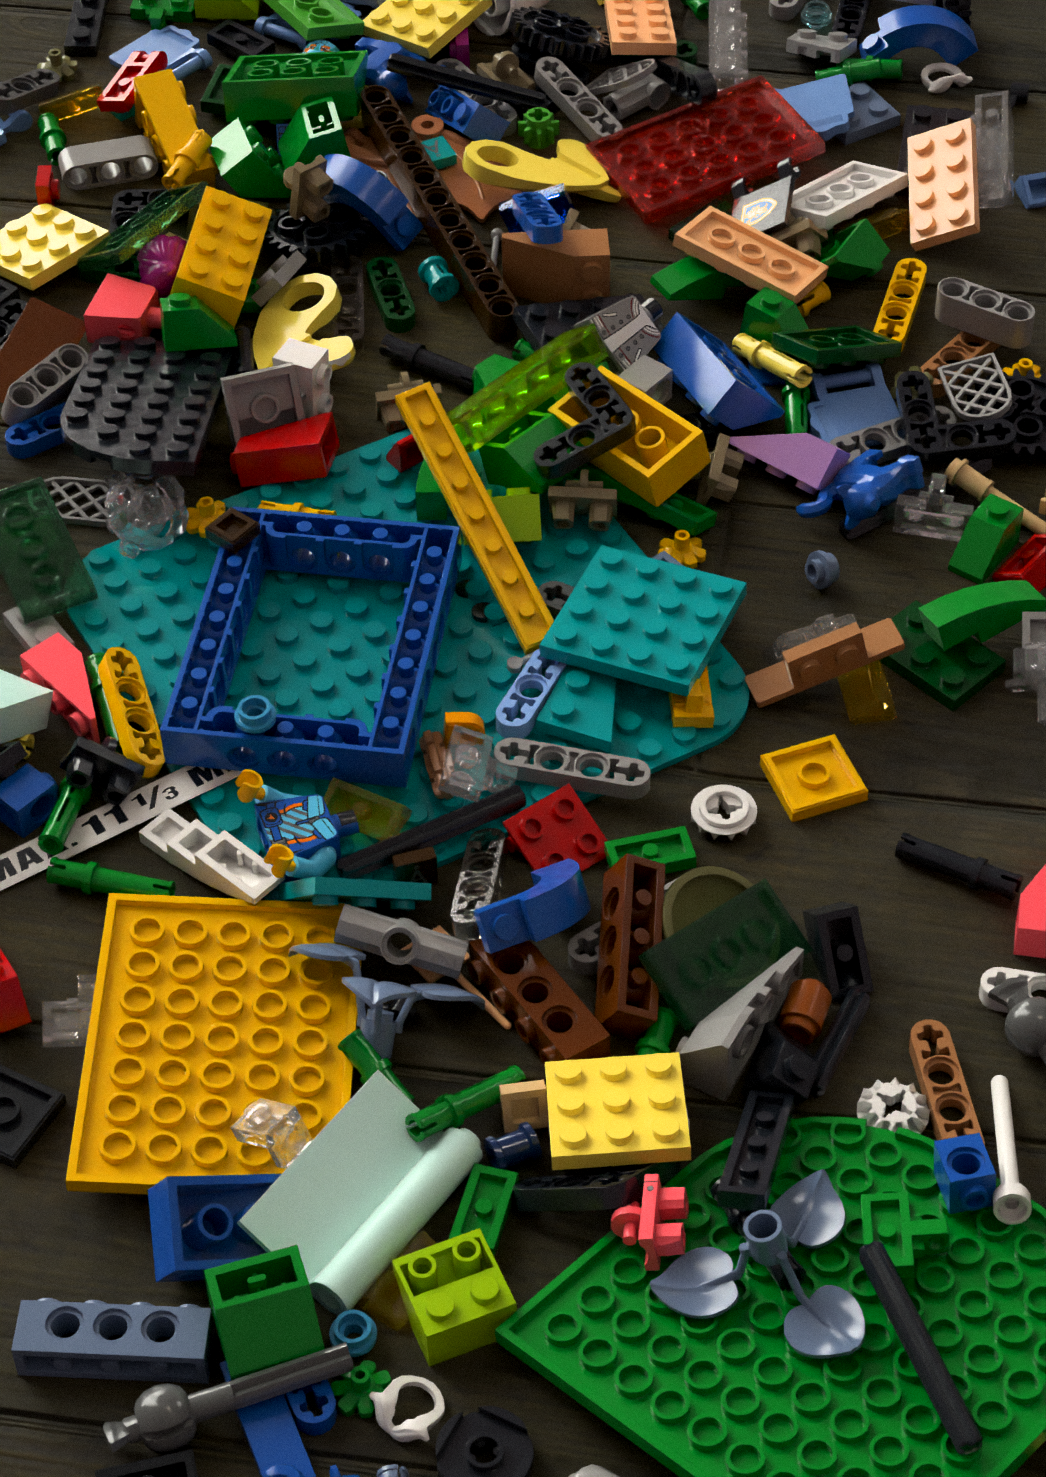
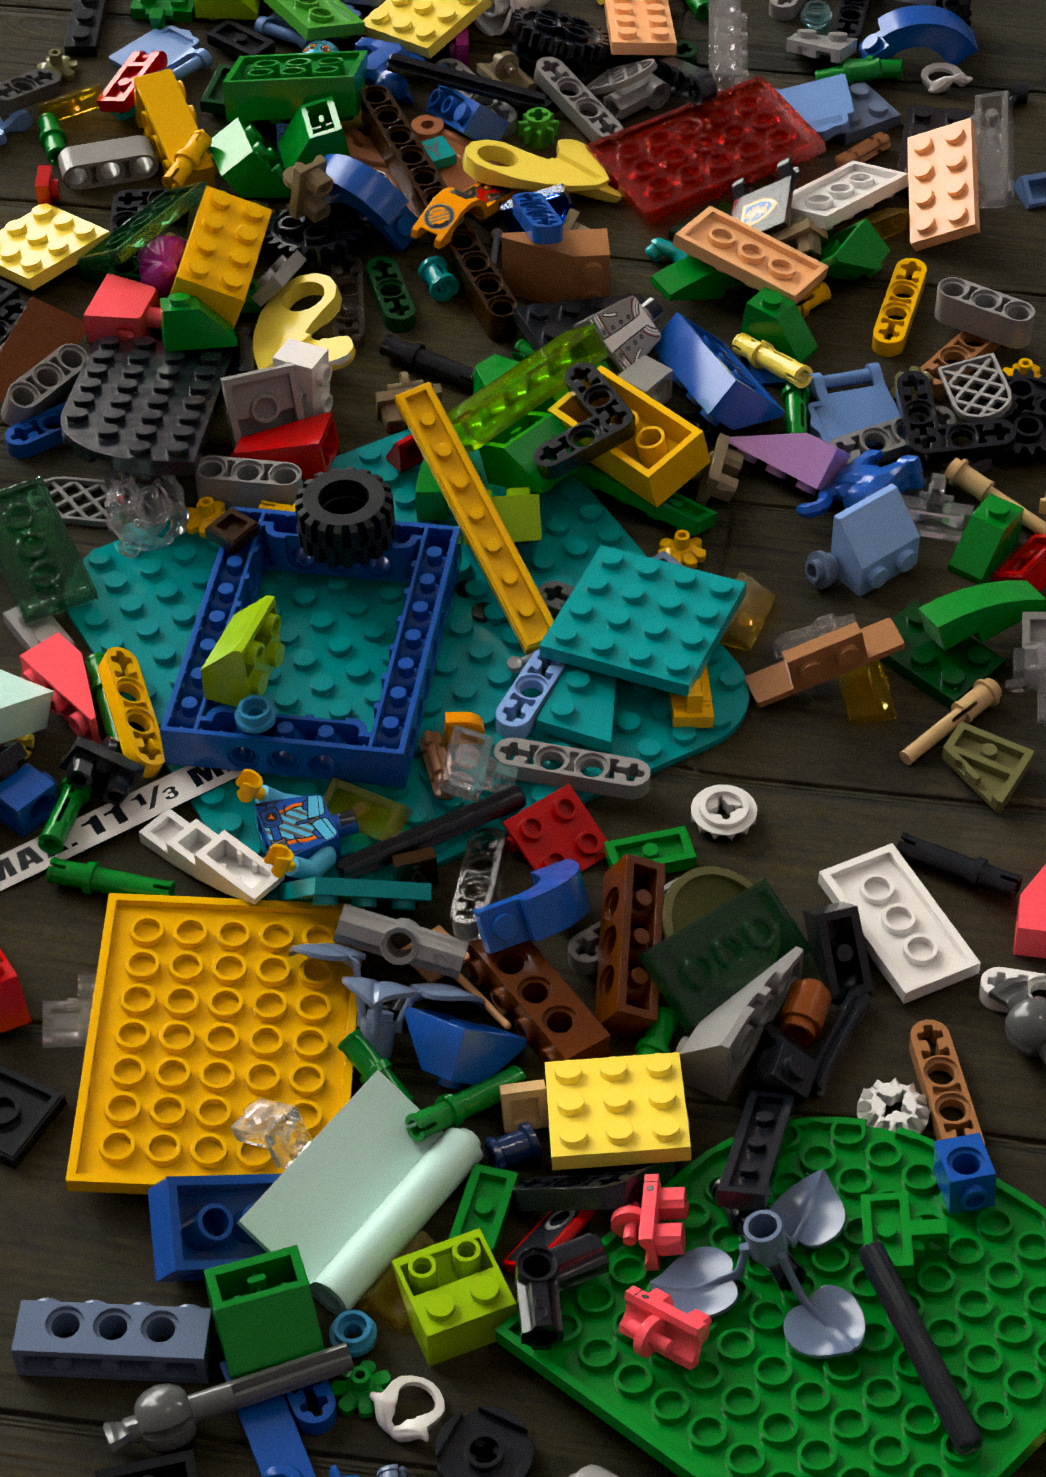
(244, 654): none -> lime slope
(247, 481): none -> light grey beam
(345, 517): none -> black tyre
(451, 205): none -> light orange piece
(459, 1048): none -> blue slope
(551, 1231): none -> slope
(554, 1271): none -> black piece
(582, 498): dark tan hips -> none
(661, 247): none -> teal arm
(663, 1328): none -> coral hips
(749, 616): none -> clear yellow slope
(813, 778): yellow tile -> none
(836, 345): dark green plate -> none
(864, 150): none -> medium nougat axle
(874, 540): none -> light blue slope
(901, 923): none -> white plate
(983, 695): none -> tan pin
(987, 763): none -> olive wing
(1010, 1198): white piece -> none

